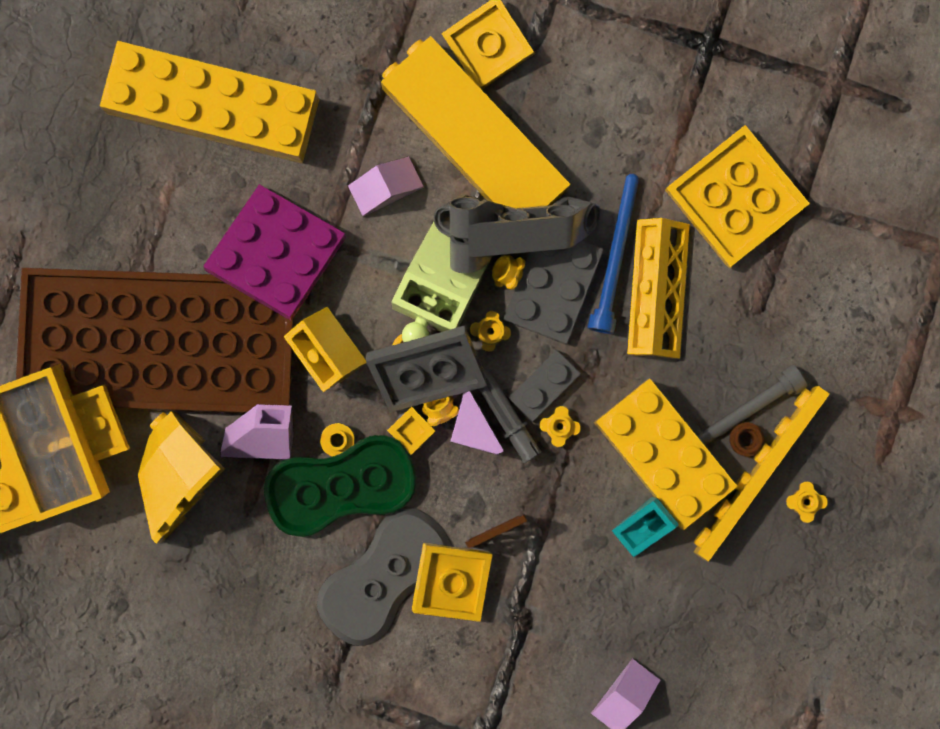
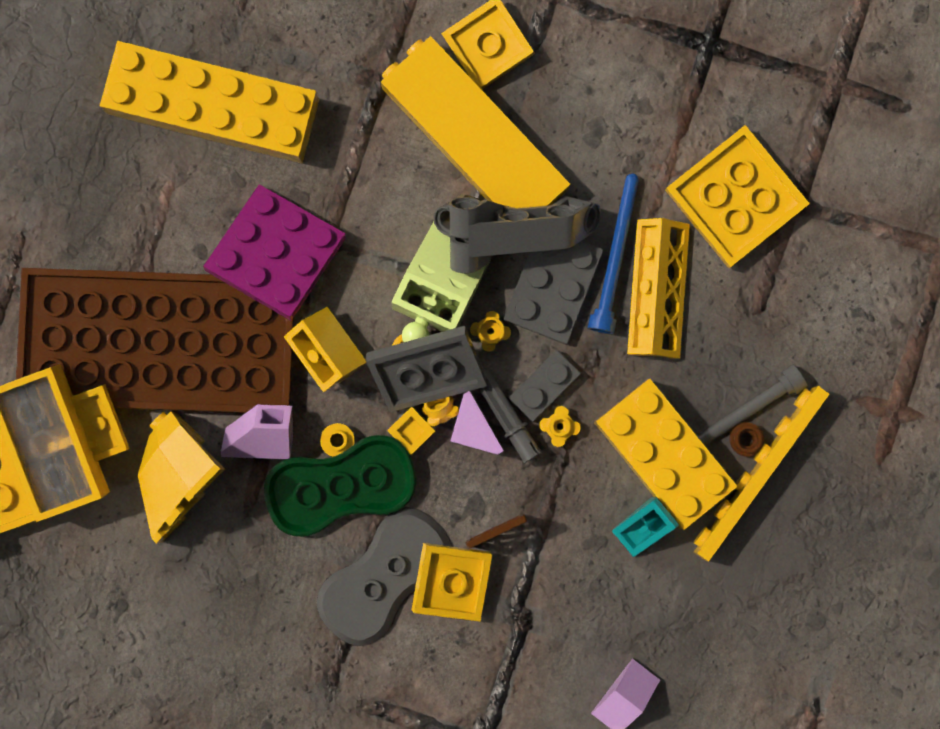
(385, 185): lavender slope -> none
(508, 271): yellow plate -> none
(796, 502): yellow plate -> none

